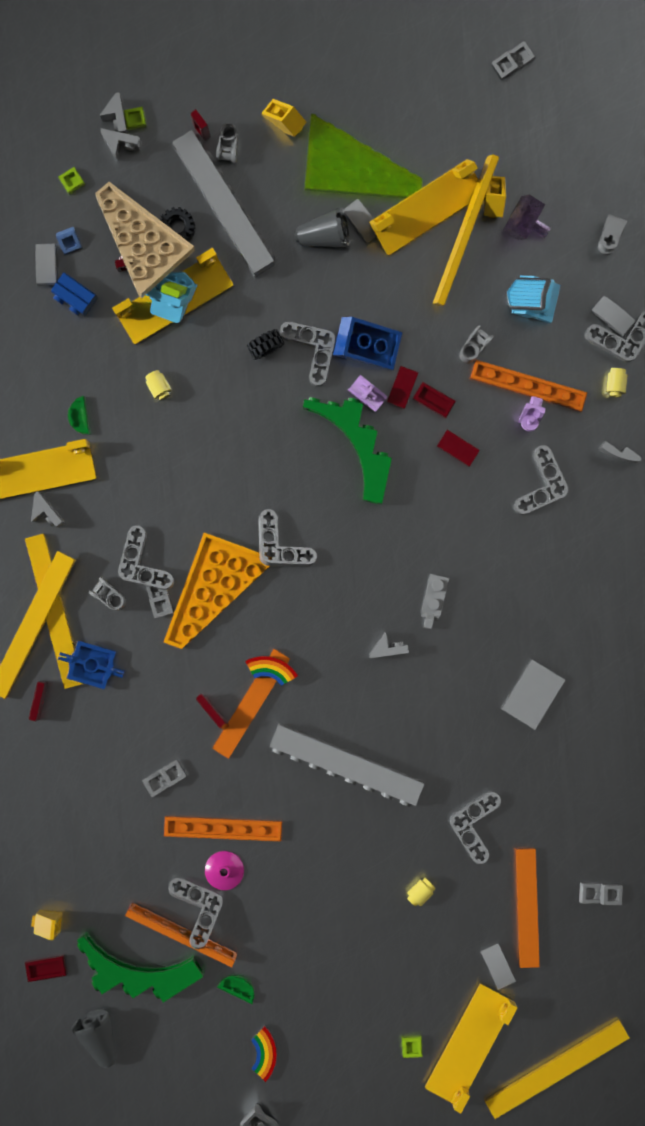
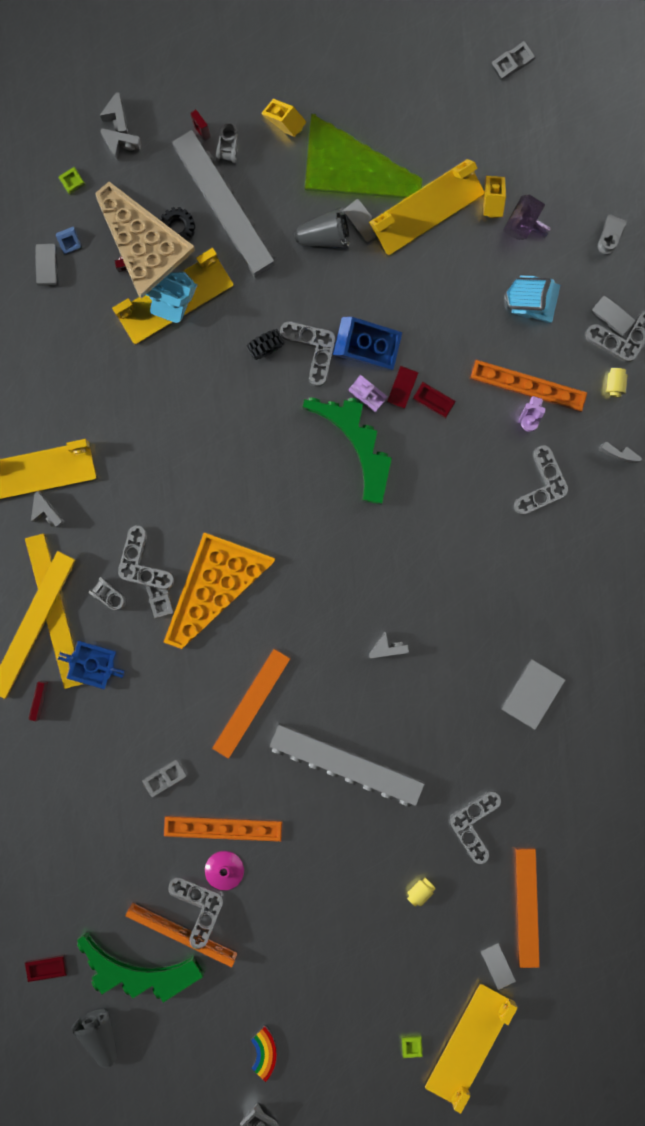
(47, 923): yellow slope -> none
(74, 295): blue brick -> none
(78, 416): green tile -> none
(135, 118): lime tile -> none
(158, 385): light yellow brick -> none
(173, 289): lime tile -> none
(212, 711): dark red tile -> none
(238, 987): green tile -> none
(271, 667): tile -> none
(278, 551): light grey beam -> none
(434, 599): light grey hinge -> none
(458, 448): dark red tile -> none
(465, 230): yellow tile -> none
(476, 342): light grey piece -> none
(556, 1069): yellow tile -> none
(600, 893): light grey slope -> none

